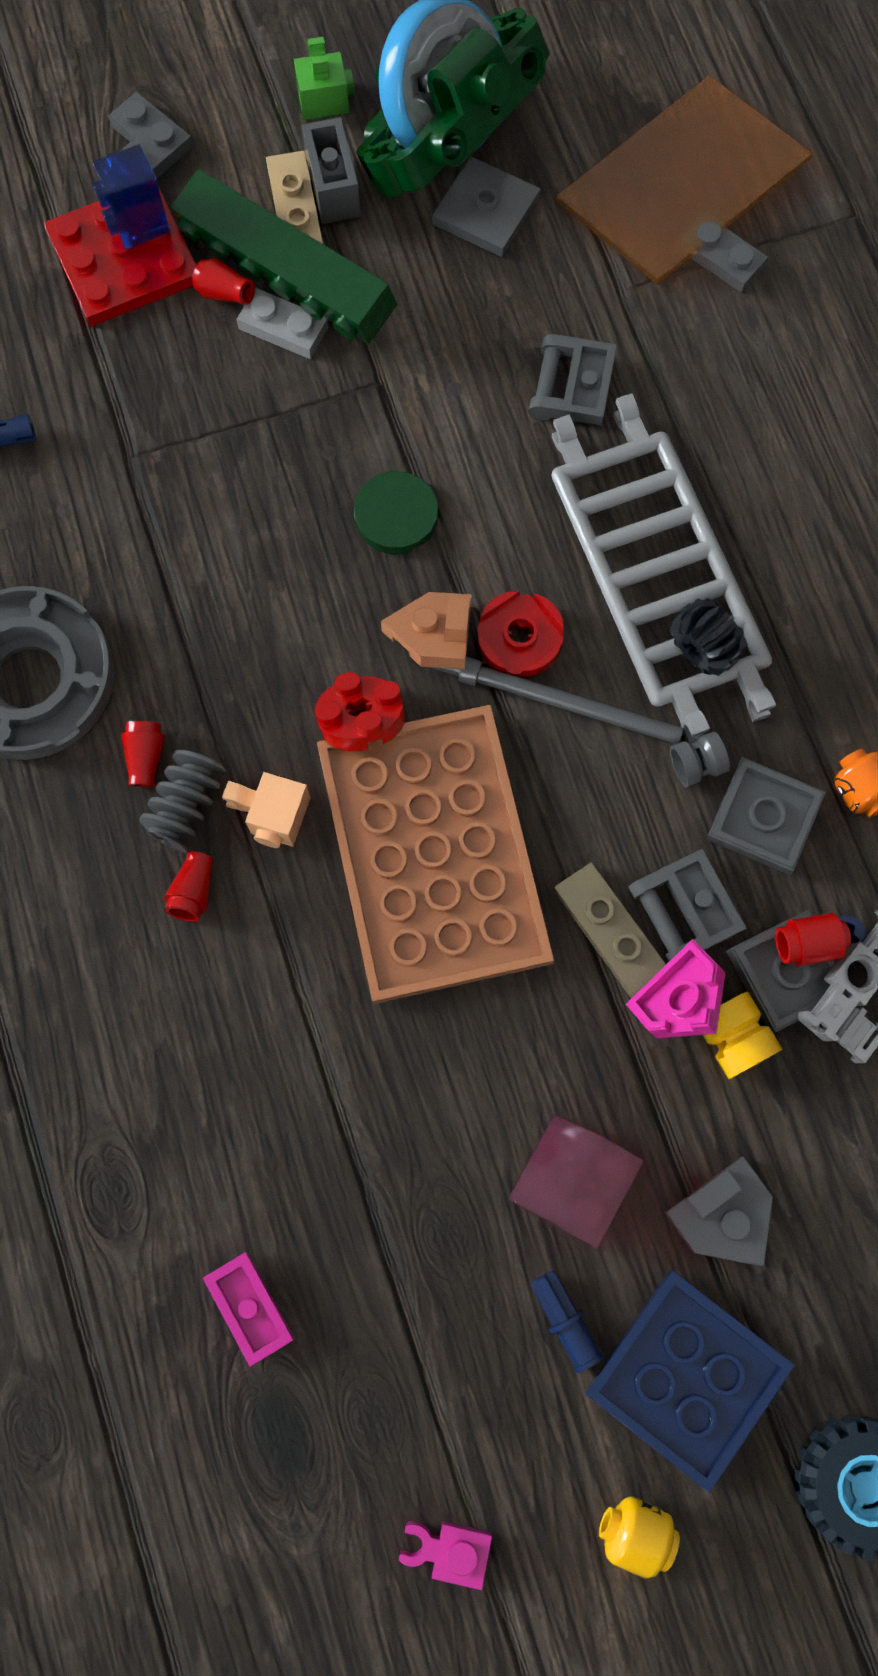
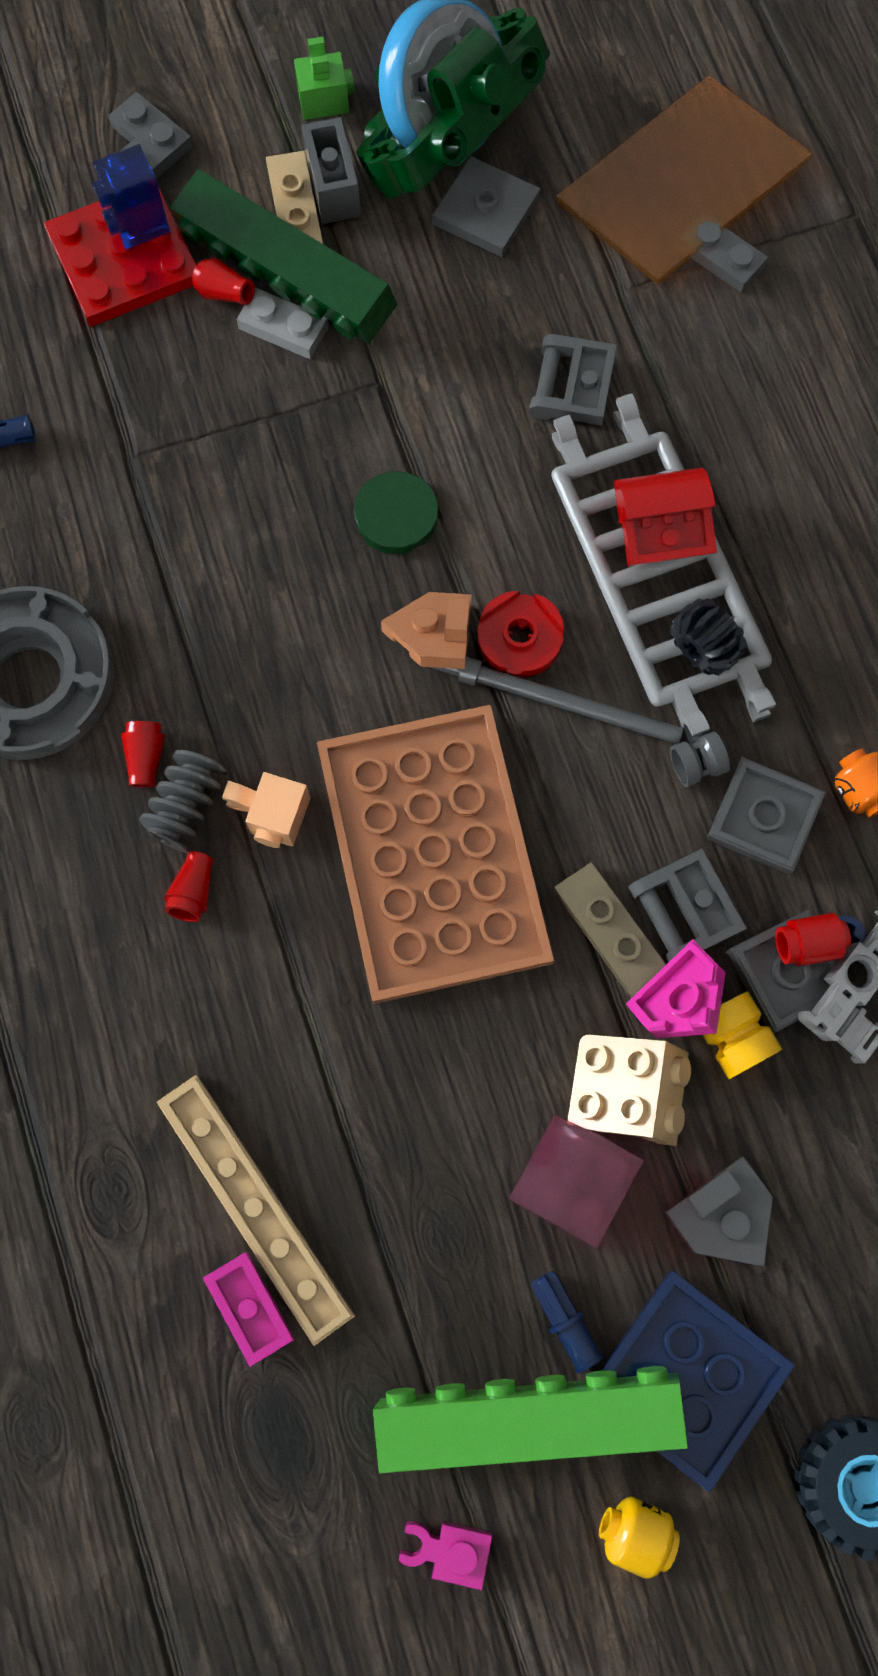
(256, 1210): none -> tan tile
(350, 693): red plate -> none
(529, 1421): none -> bright green brick
(630, 1087): none -> bracket
(666, 516): none -> red brick

